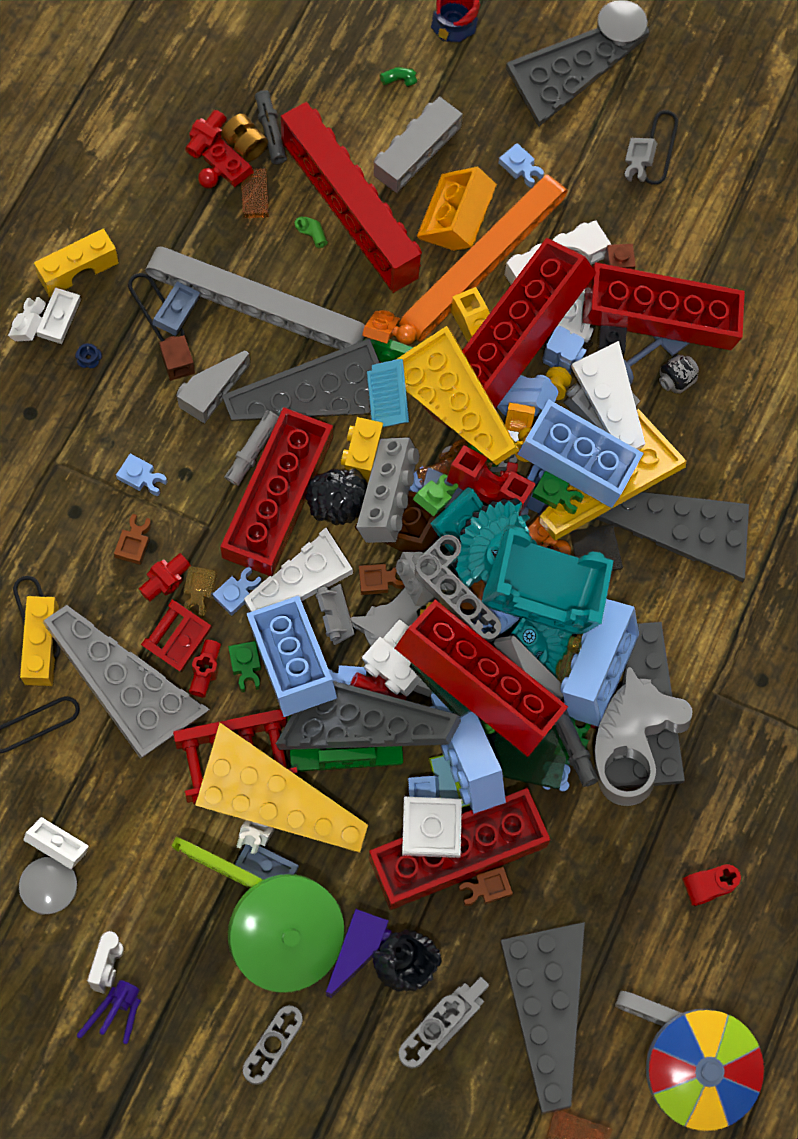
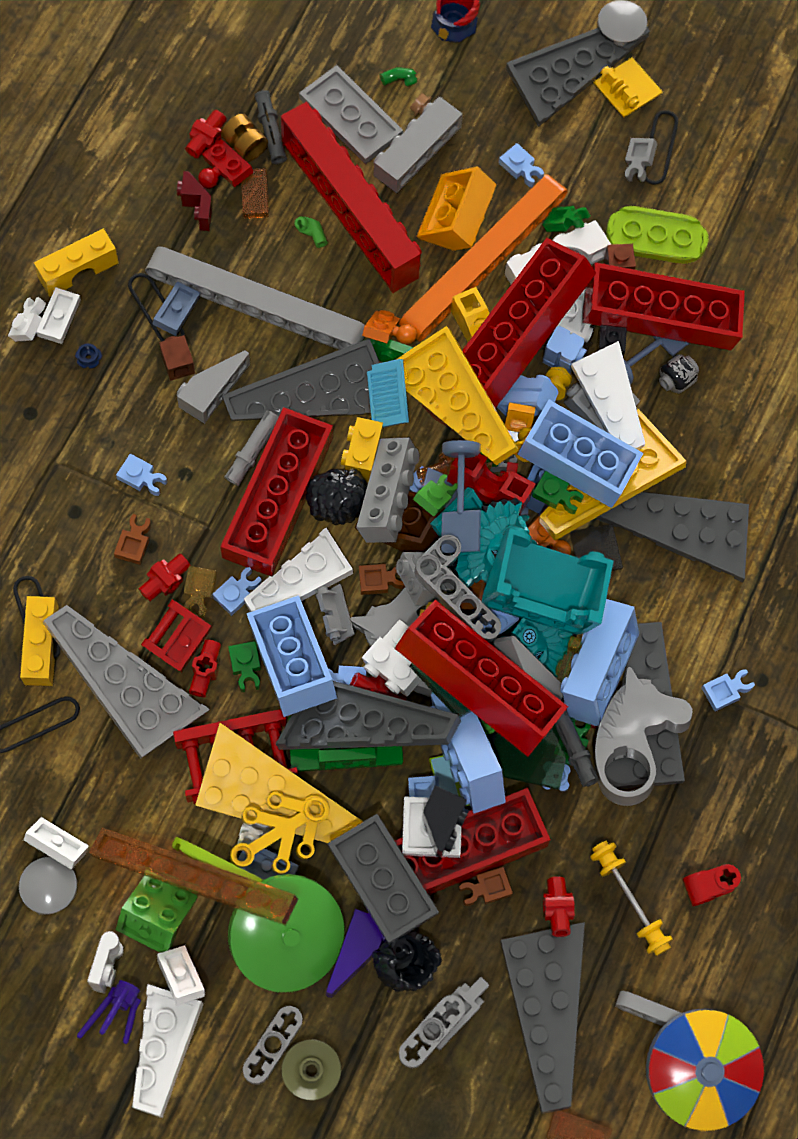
(155, 913): none -> bright green bracket
(162, 1048): none -> white wing
(180, 975): none -> white plate
(194, 876): none -> clear orange plate
(196, 196): none -> dark red slope
(283, 828): none -> yellow plant
(308, 1054): none -> olive dish
(351, 114): none -> light grey plate
(382, 879): none -> dark grey plate
(419, 104): none -> medium nougat plate
(441, 817): none -> black slope
(461, 523): none -> sand blue piece
(558, 906): none -> red axle
(563, 217): none -> green plate
(627, 87): none -> yellow hinge
(657, 941): none -> yellow axle
(658, 234): none -> lime tile
(725, 691): none -> light blue plate

